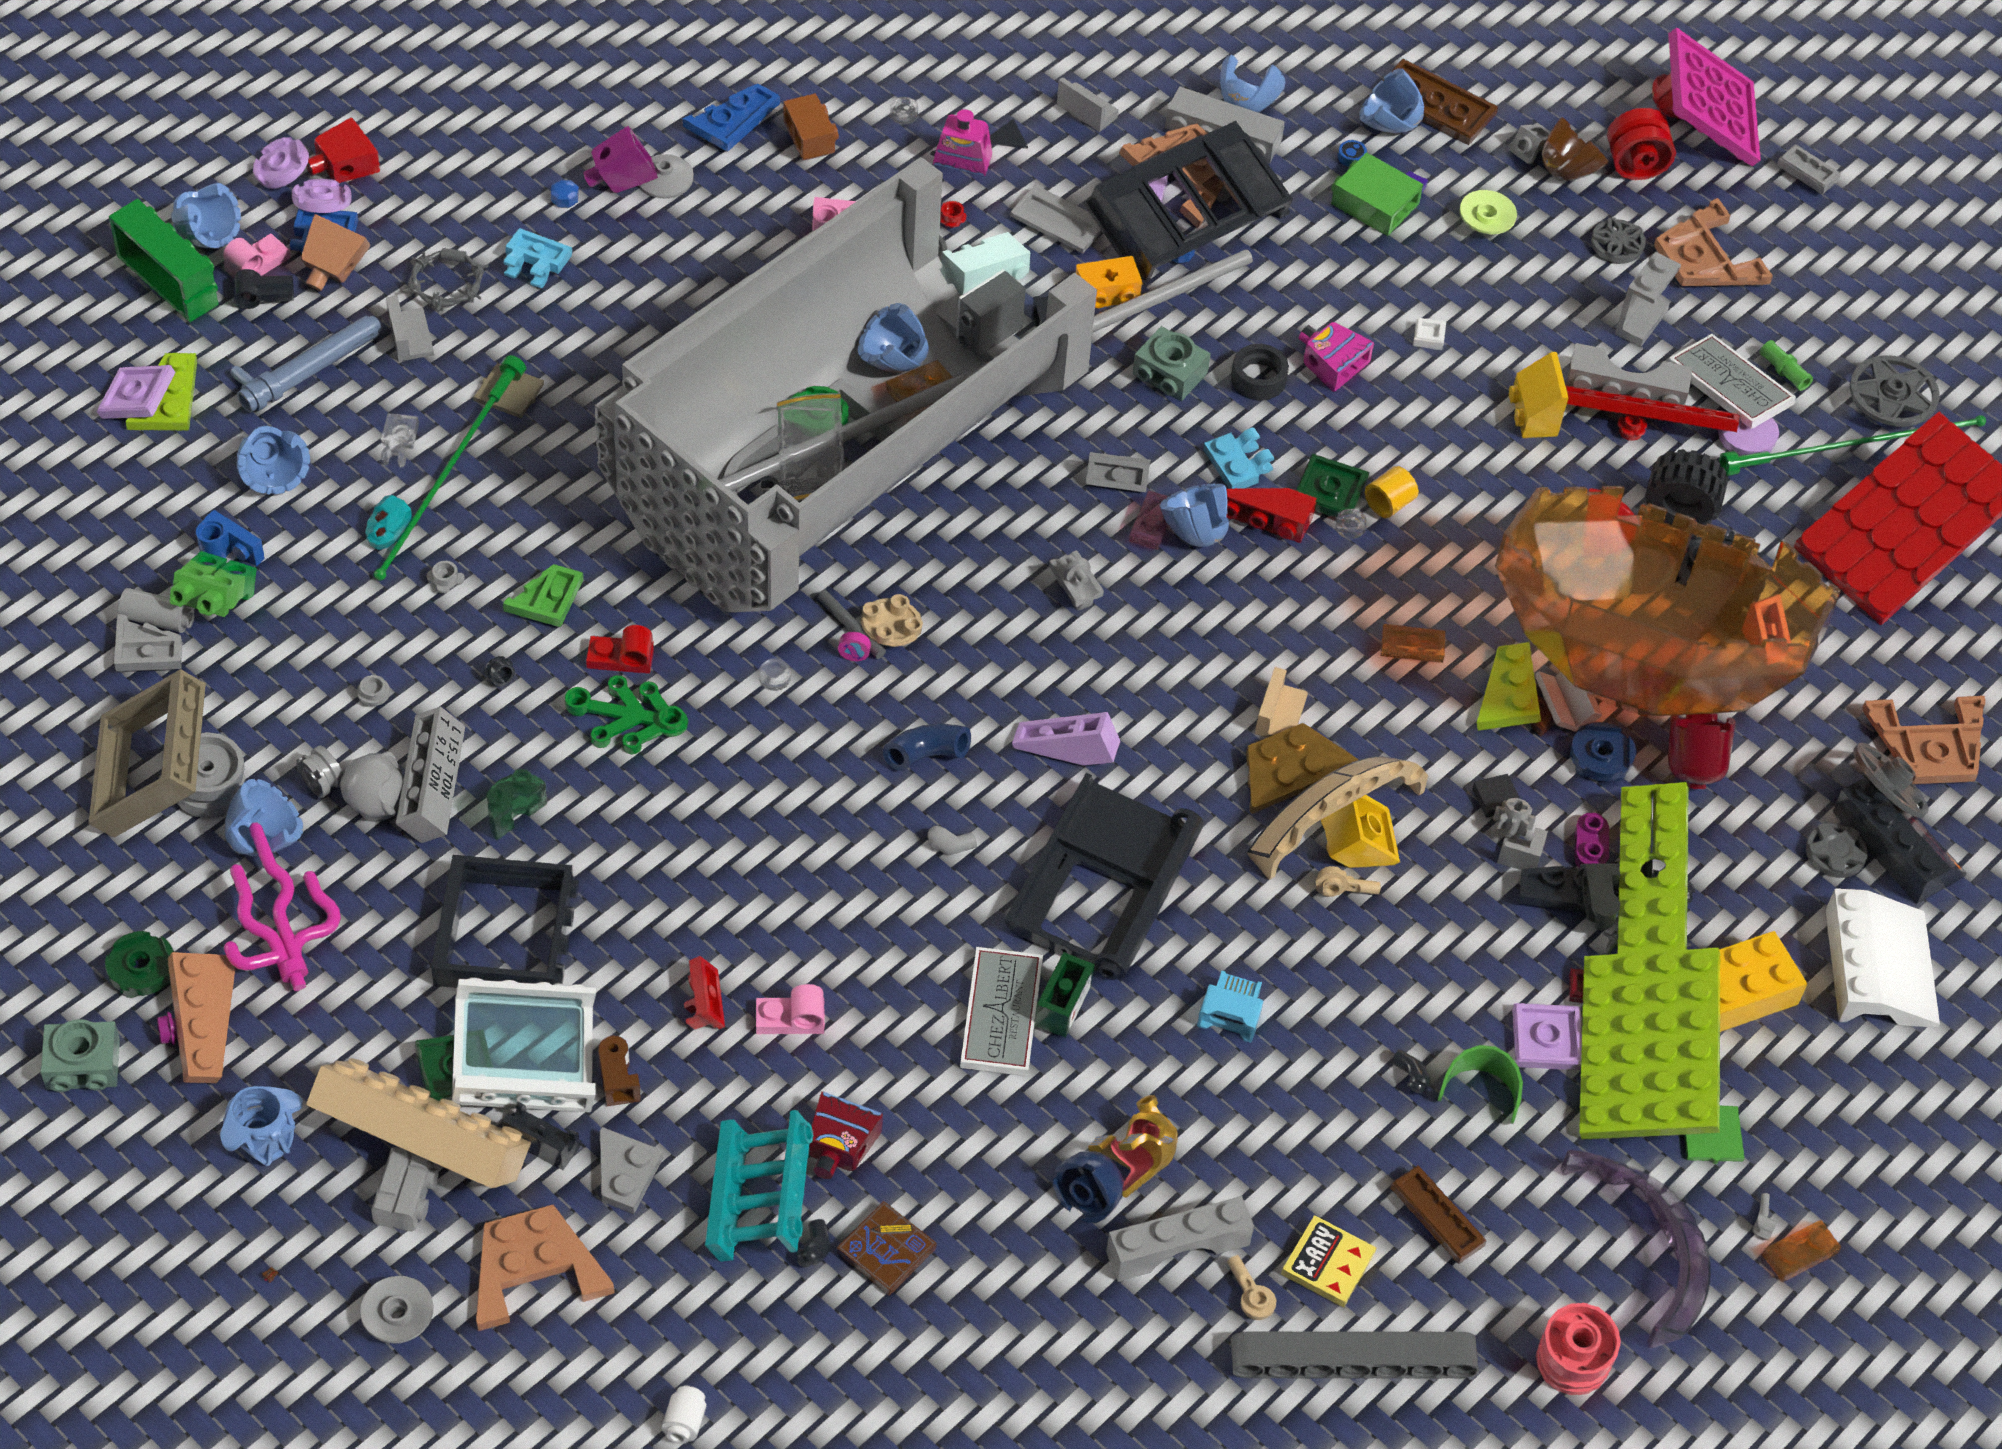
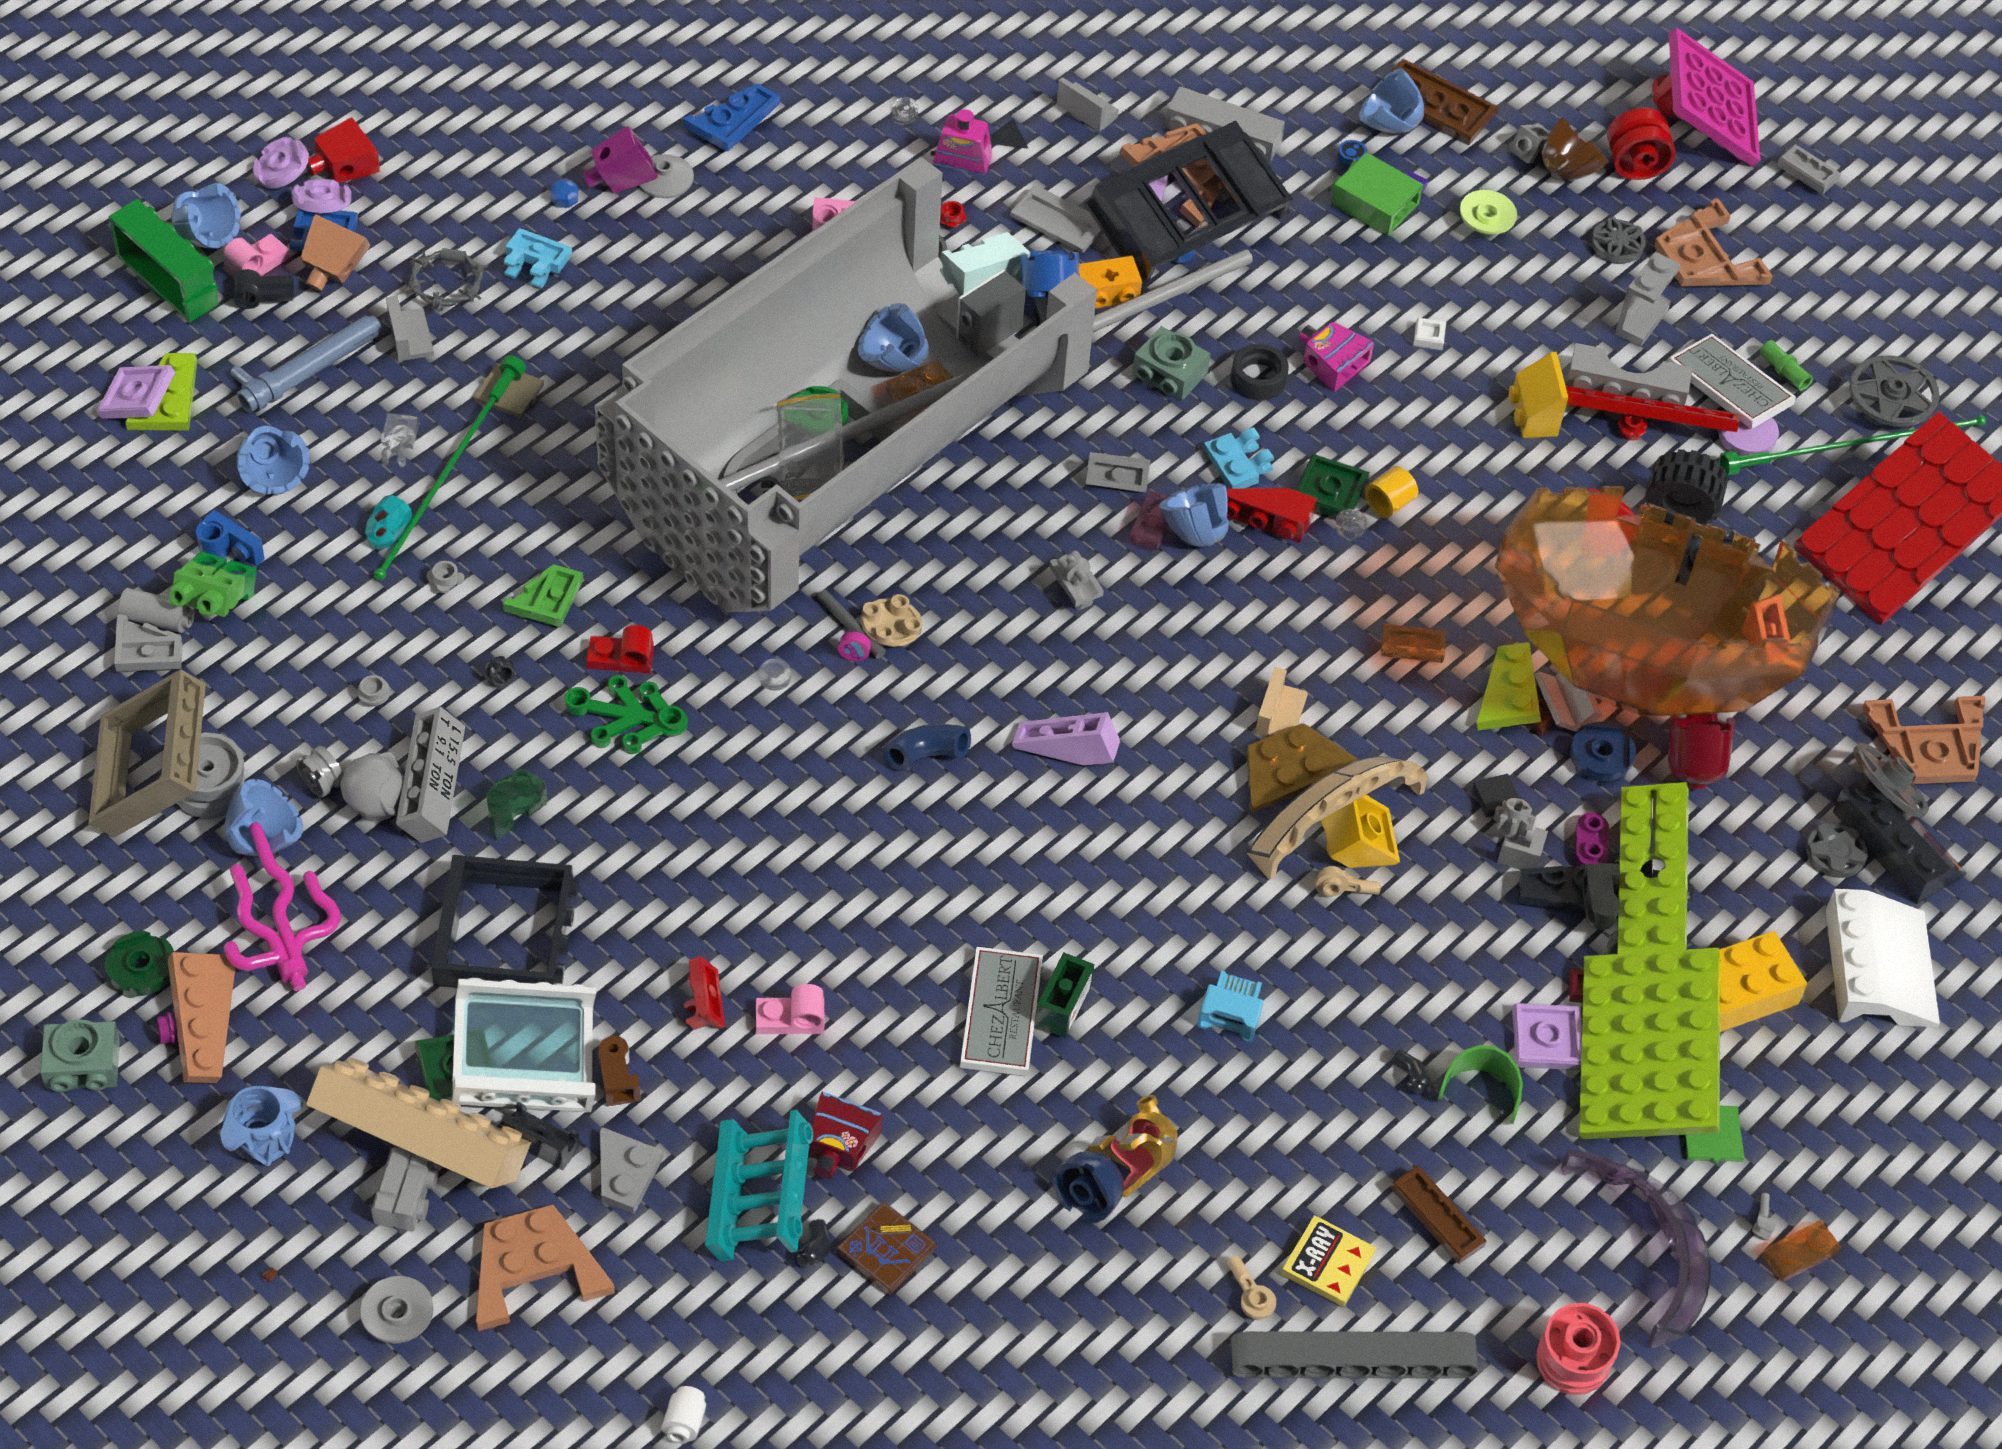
(810, 126): dark orange brick -> none
(950, 843): light grey arm -> none
(1046, 270): none -> blue brick
(1120, 842): black piece -> none
(1144, 1246): light grey arch -> none
(1247, 95): medium blue hair -> none

